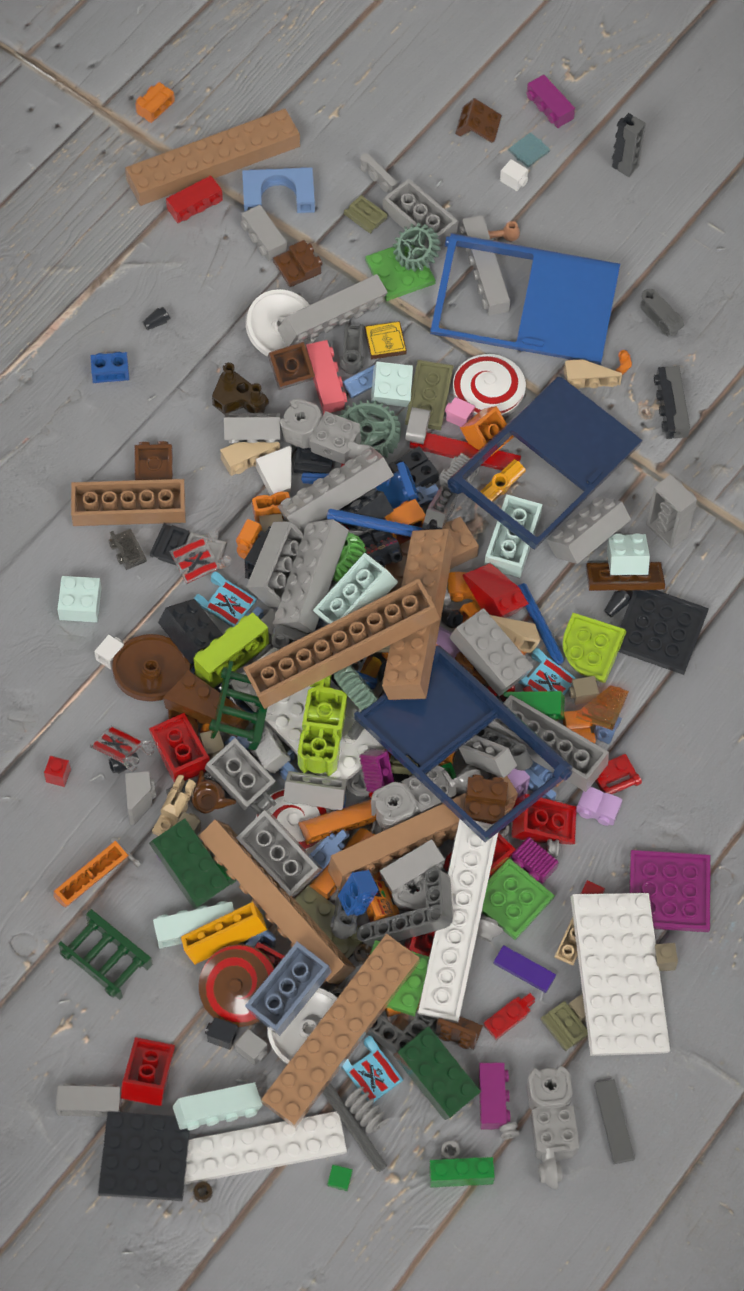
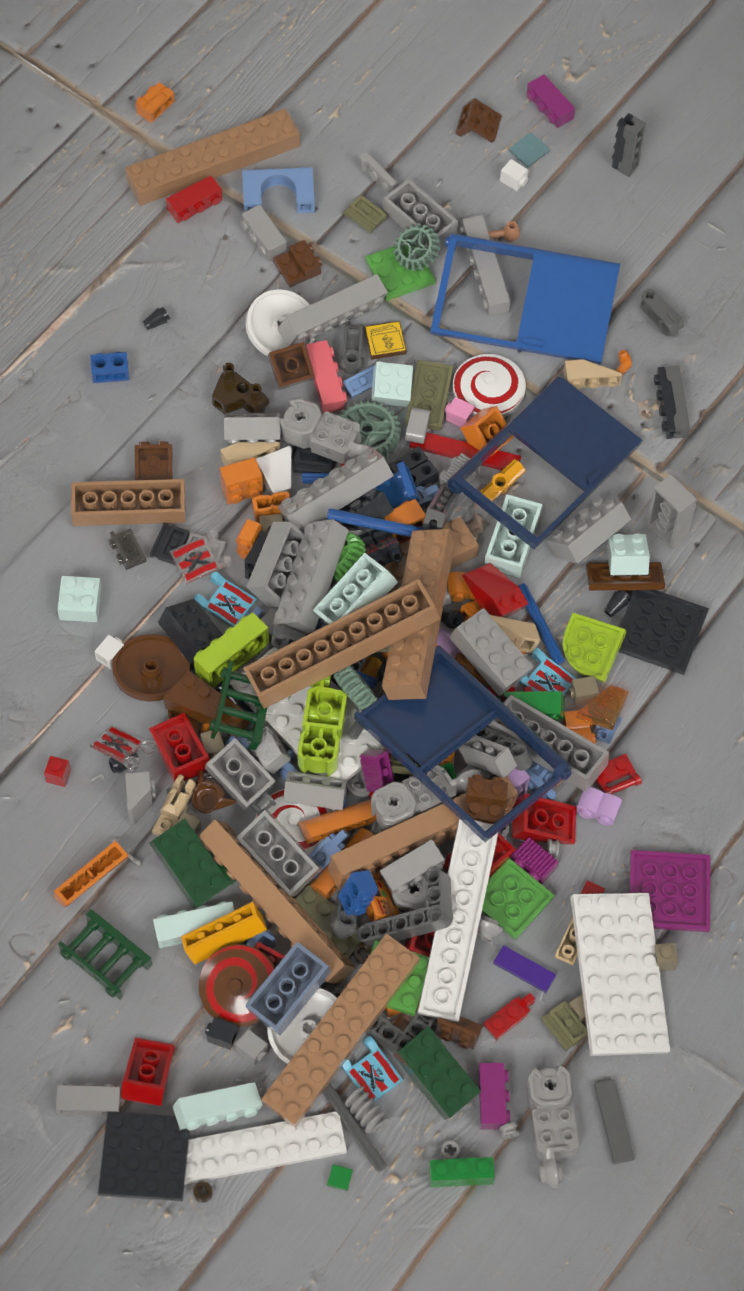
(241, 481): none -> orange brick

